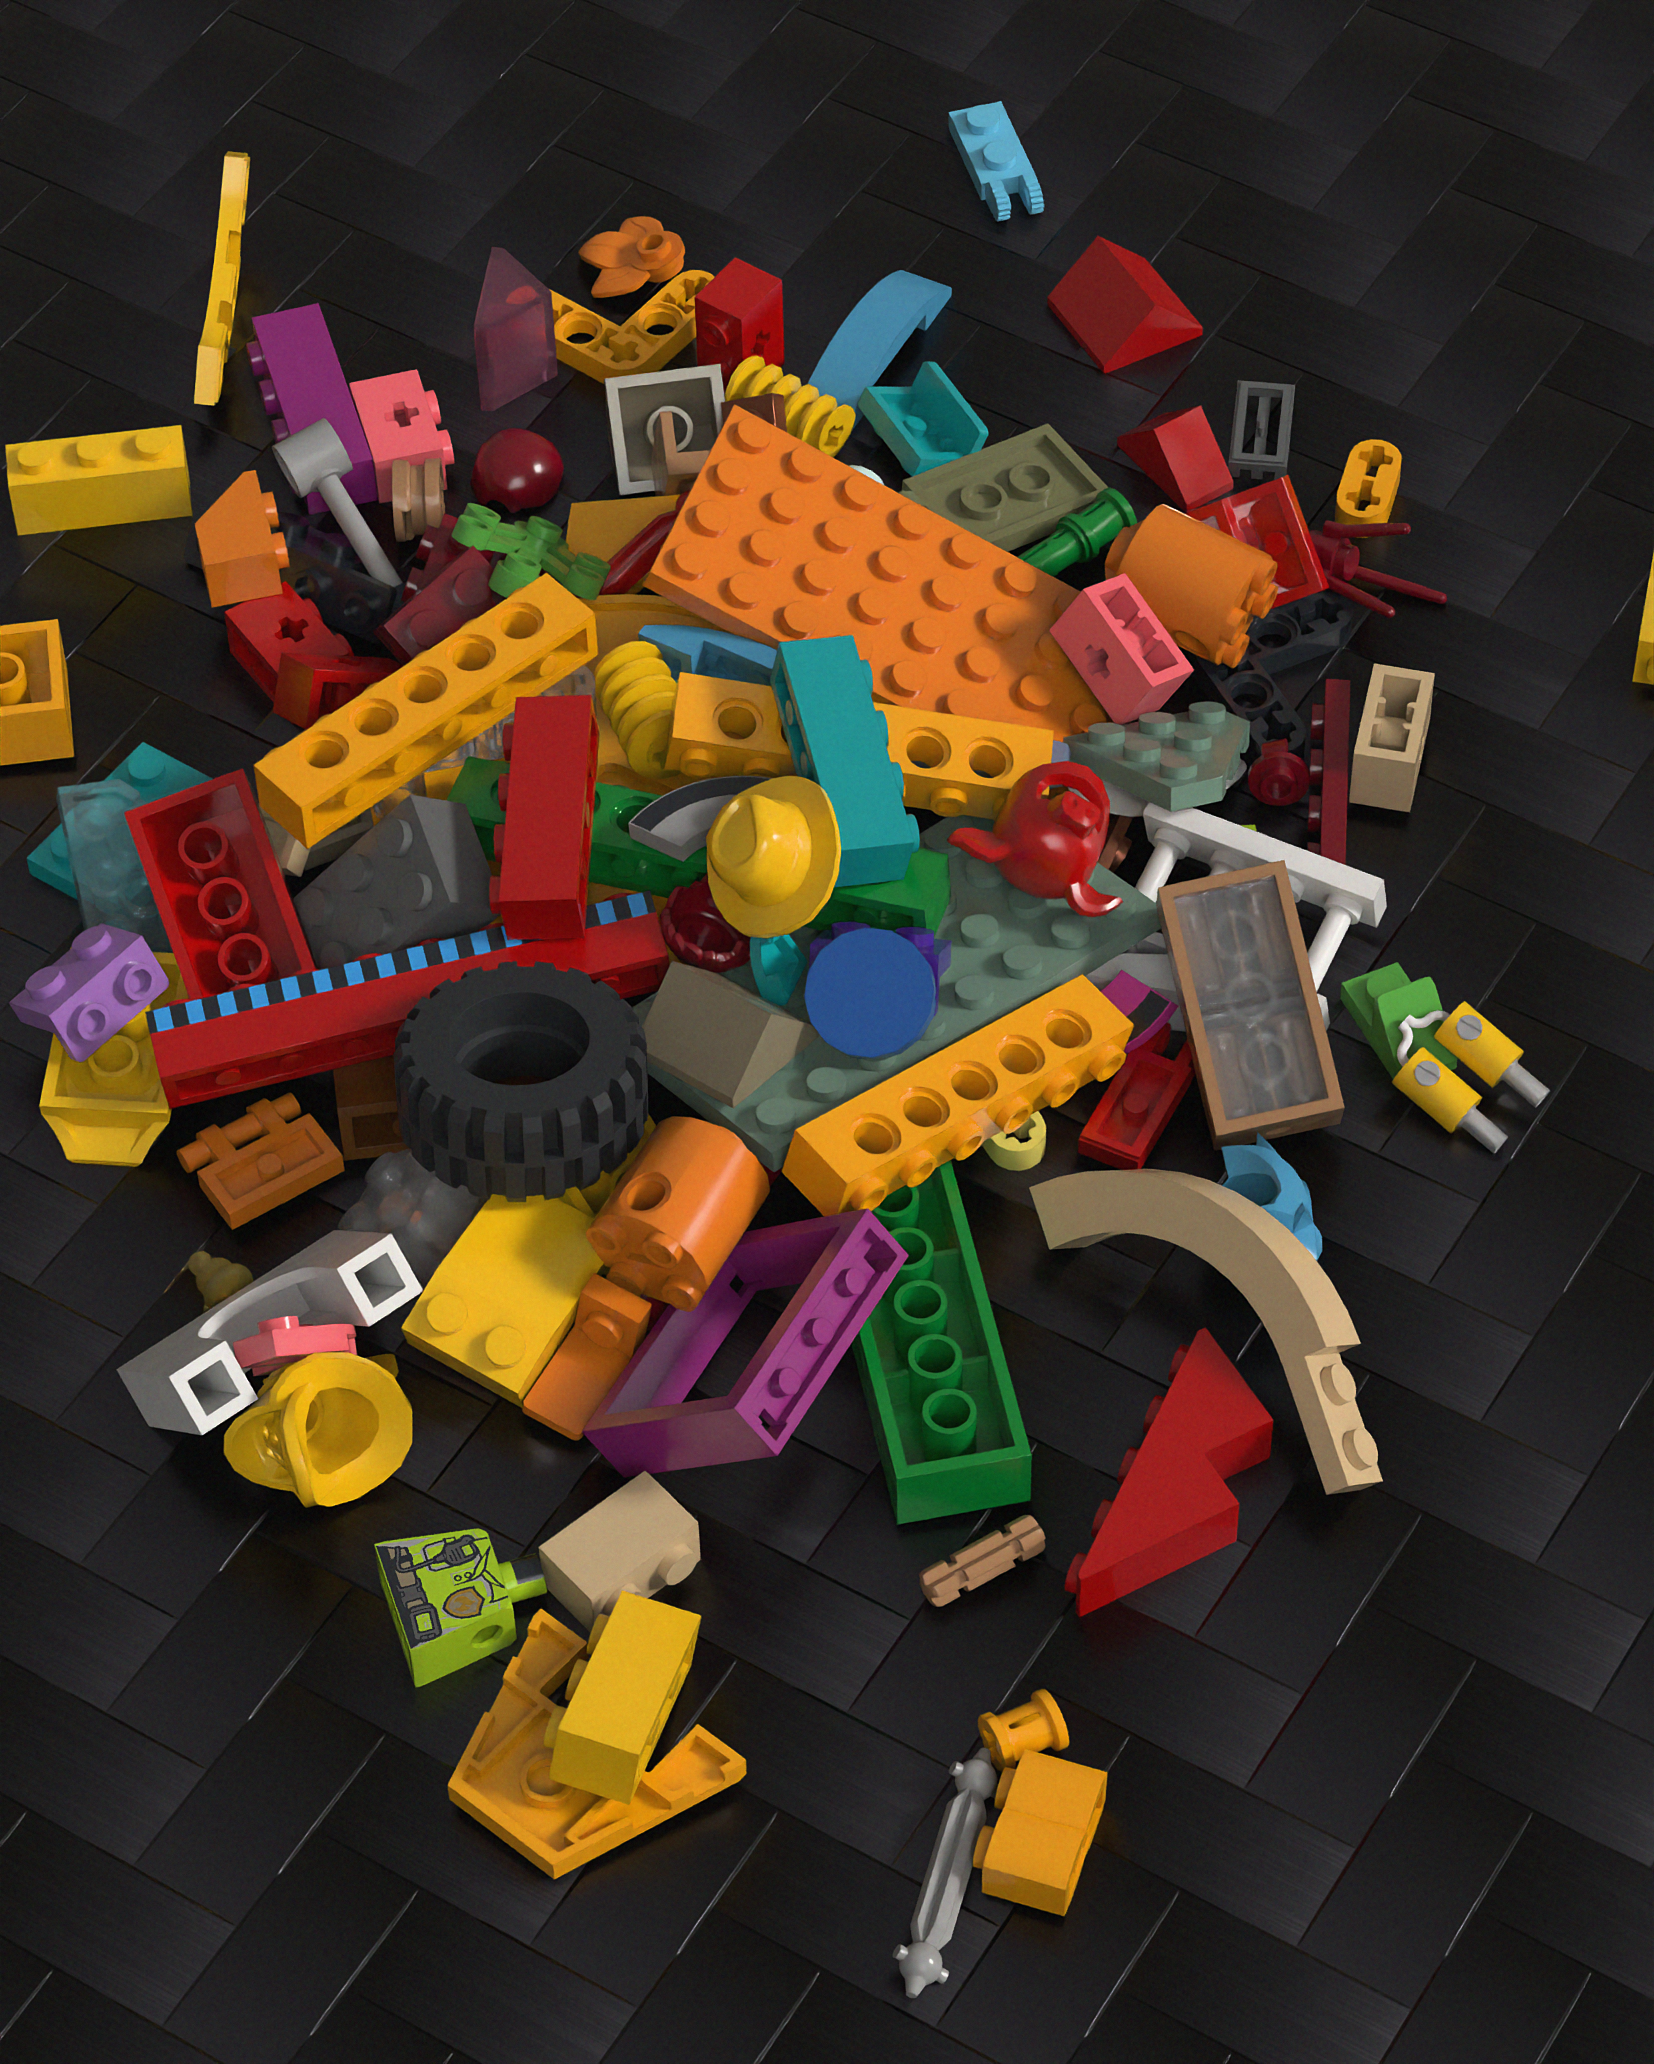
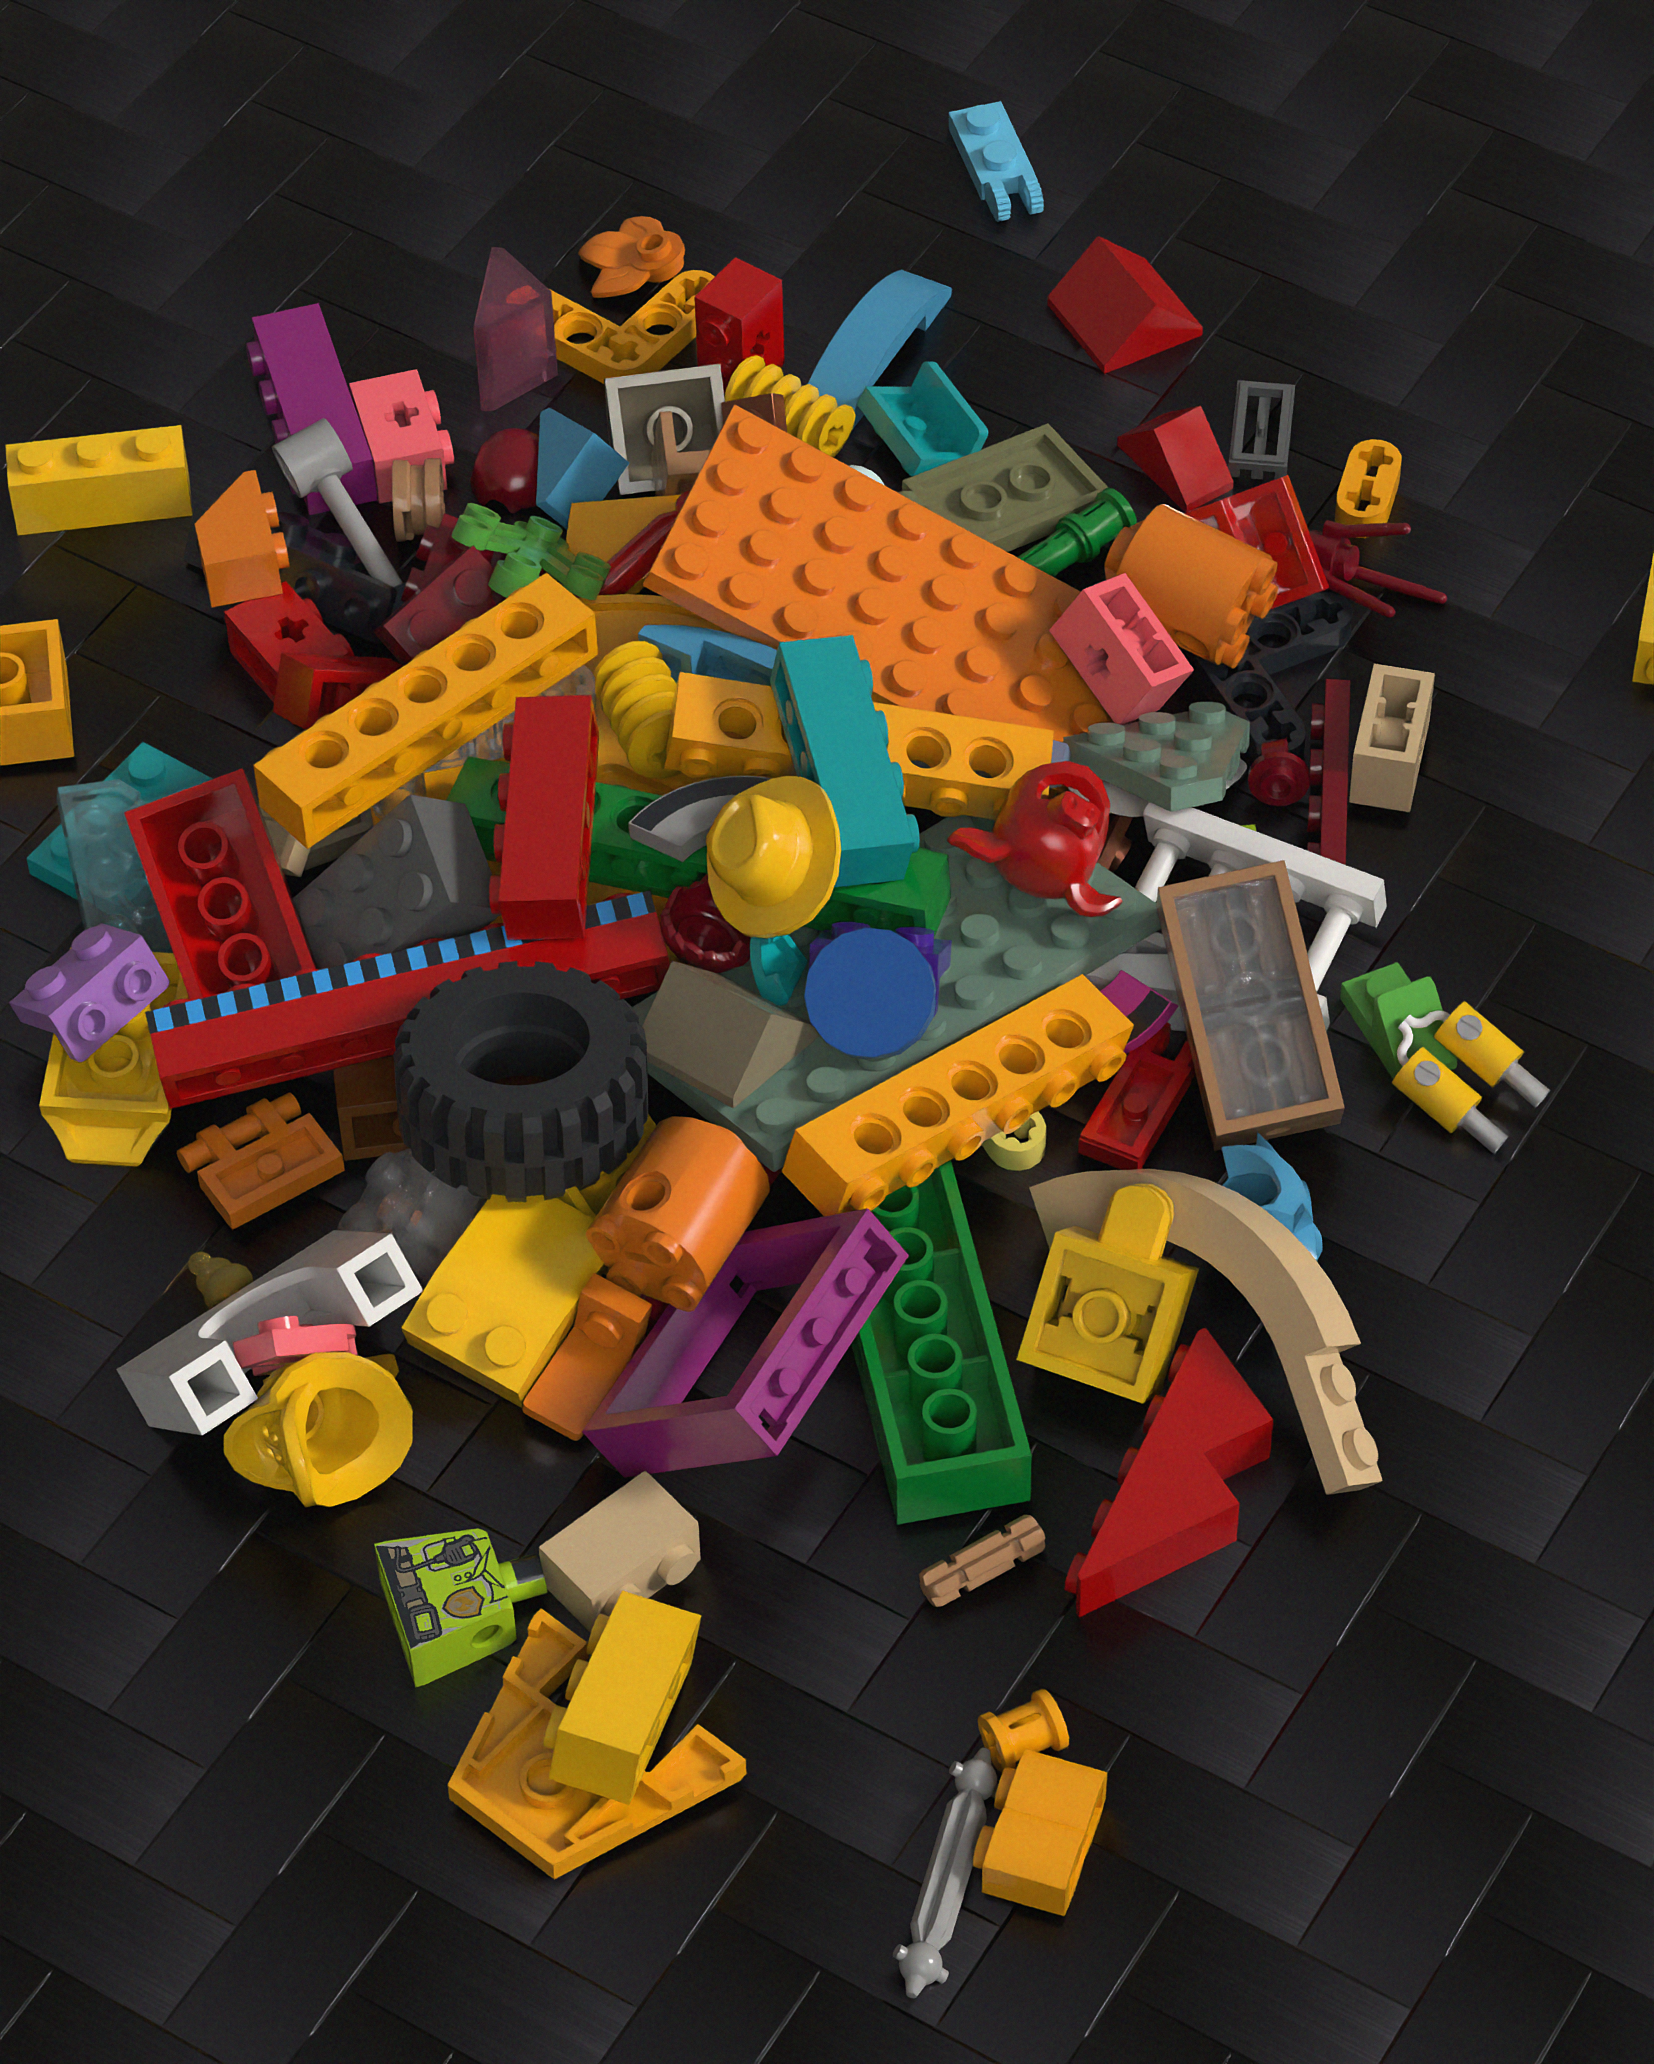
(218, 325): yellow tile -> none
(572, 466): none -> dark azure slope
(1119, 1300): none -> yellow brick

